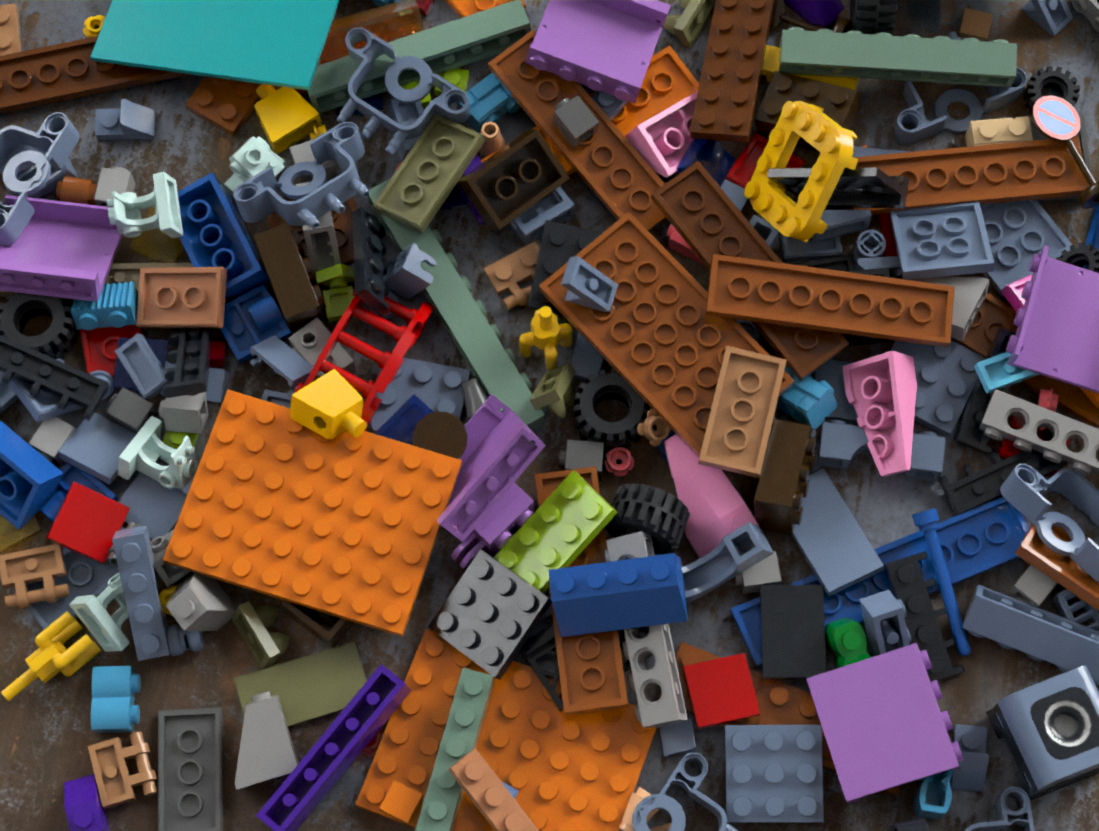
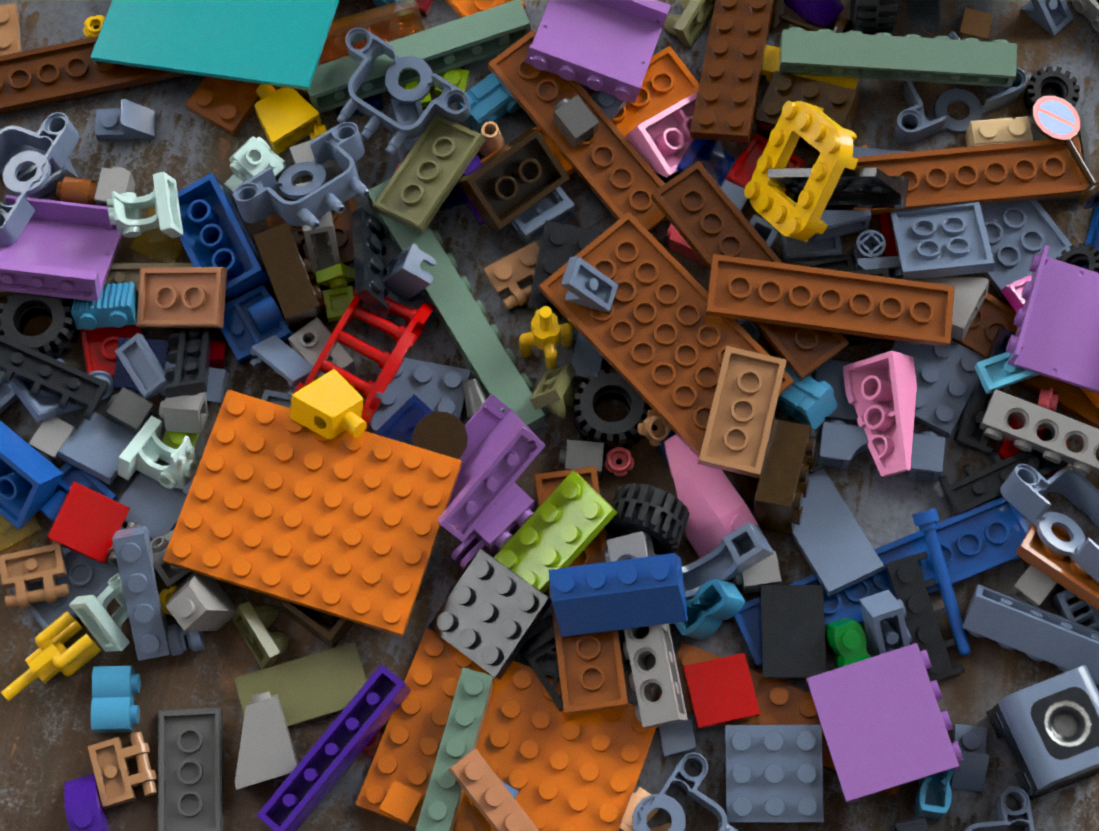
(711, 604): none -> dark azure brick

